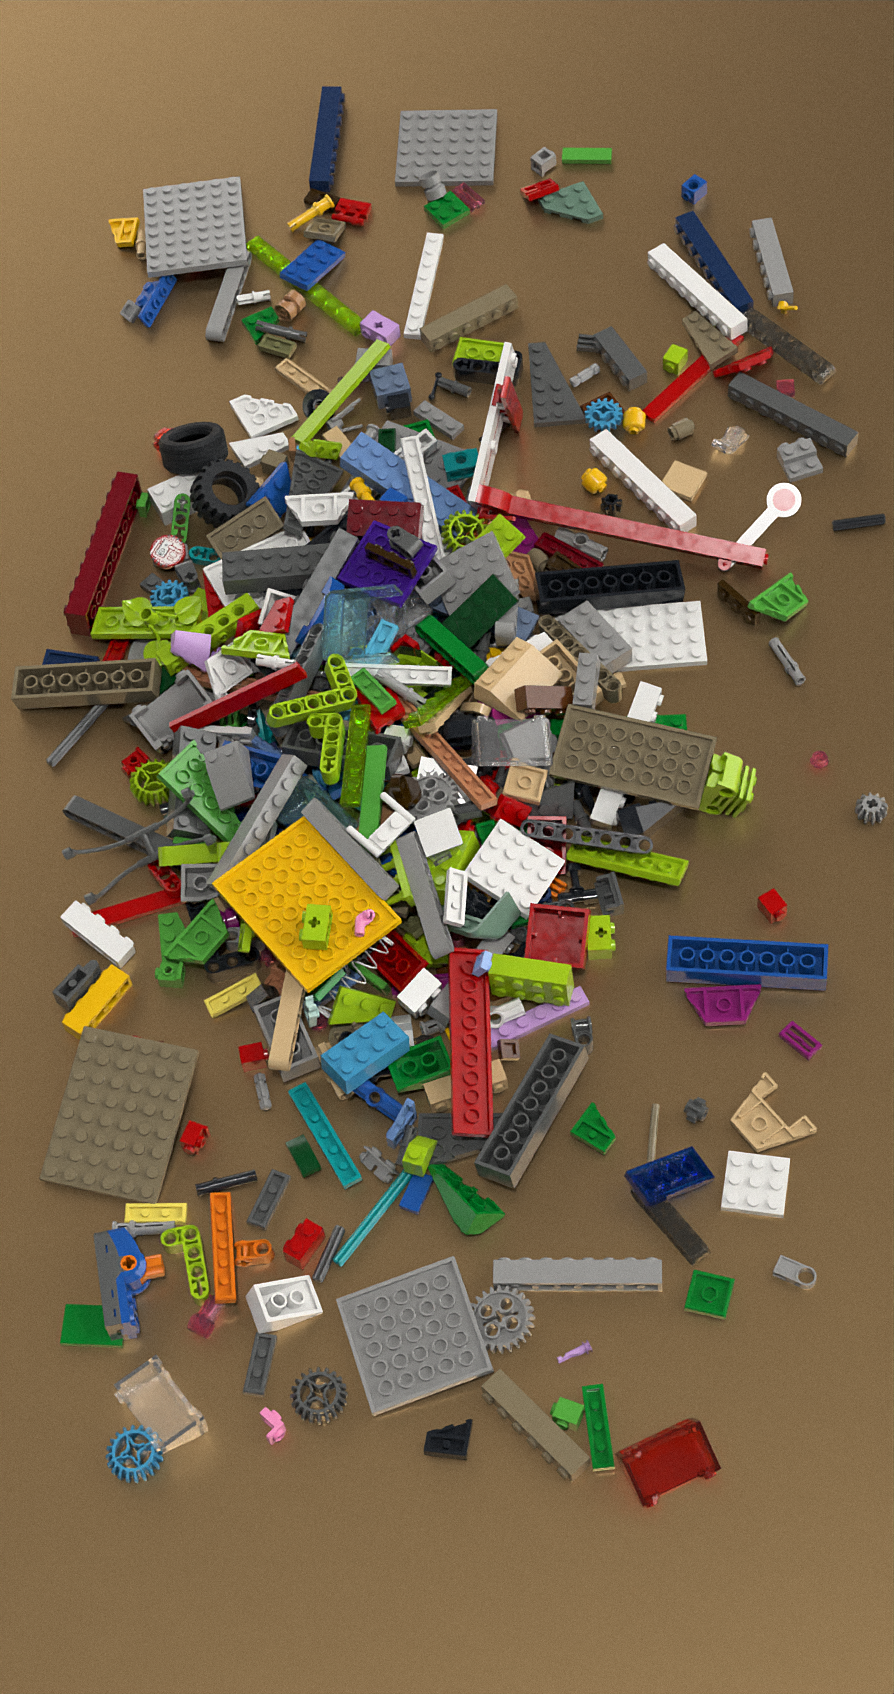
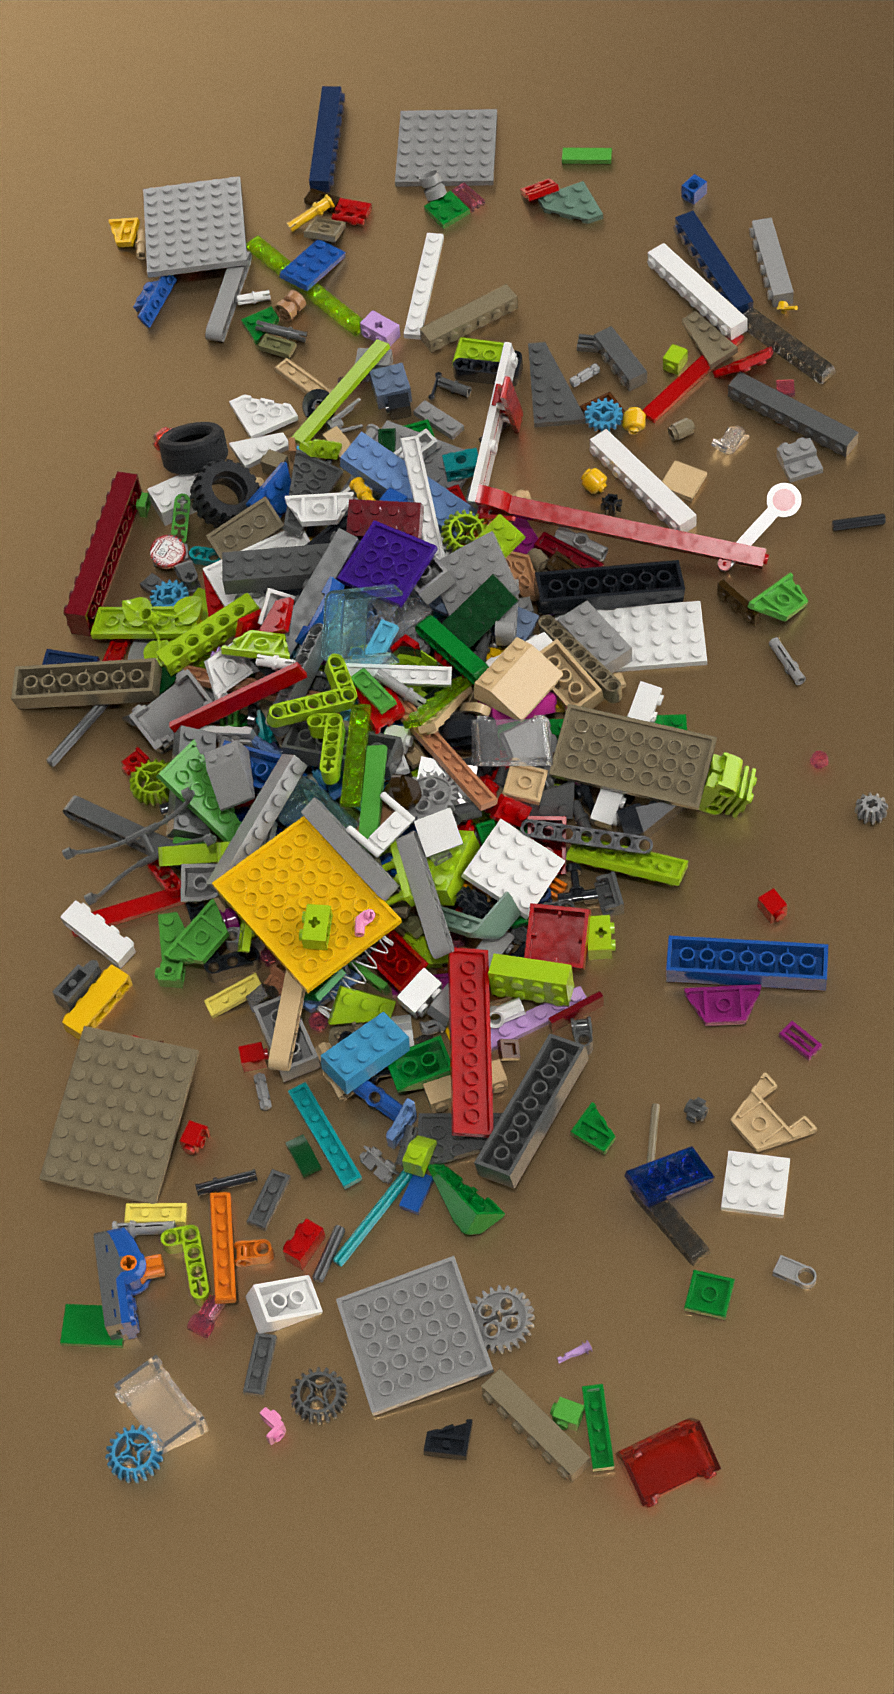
(130, 311): light grey tile -> none
(191, 647): lavender slope -> none
(311, 1011): light aqua plate -> none
(391, 560): dark brown plate -> none
(404, 542): dark grey piece -> none
(455, 897): white plate -> none
(482, 963): light blue plate -> none
(543, 161): light grey brick -> none
(543, 699): brick -> none
(576, 1011): none -> dark red tile
(578, 1274): light grey brick -> none
(586, 680): light grey brick -> none

